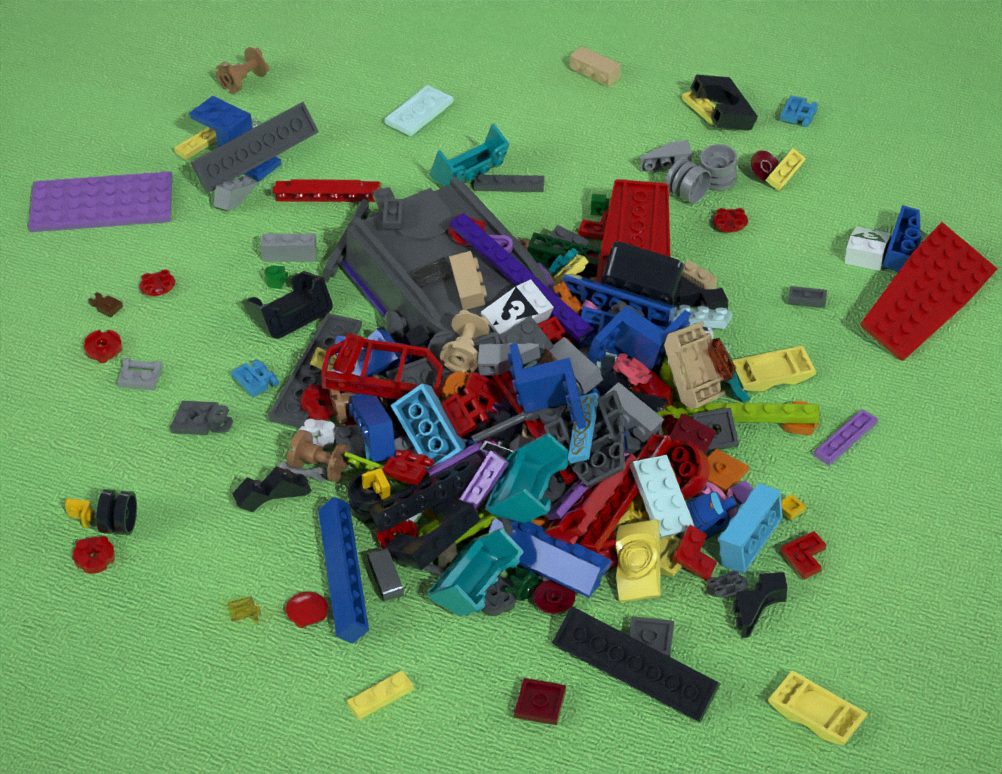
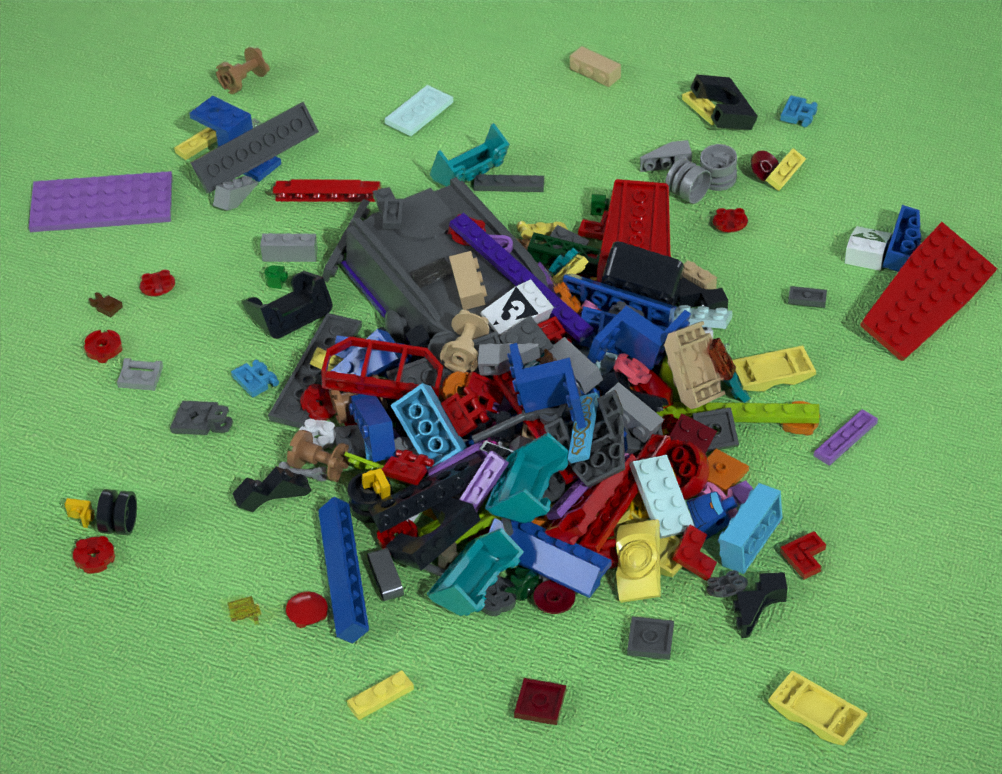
(349, 353): red plate -> none
(527, 230): none -> light yellow plate
(636, 664): black plate -> none
(792, 507): yellow plate -> none

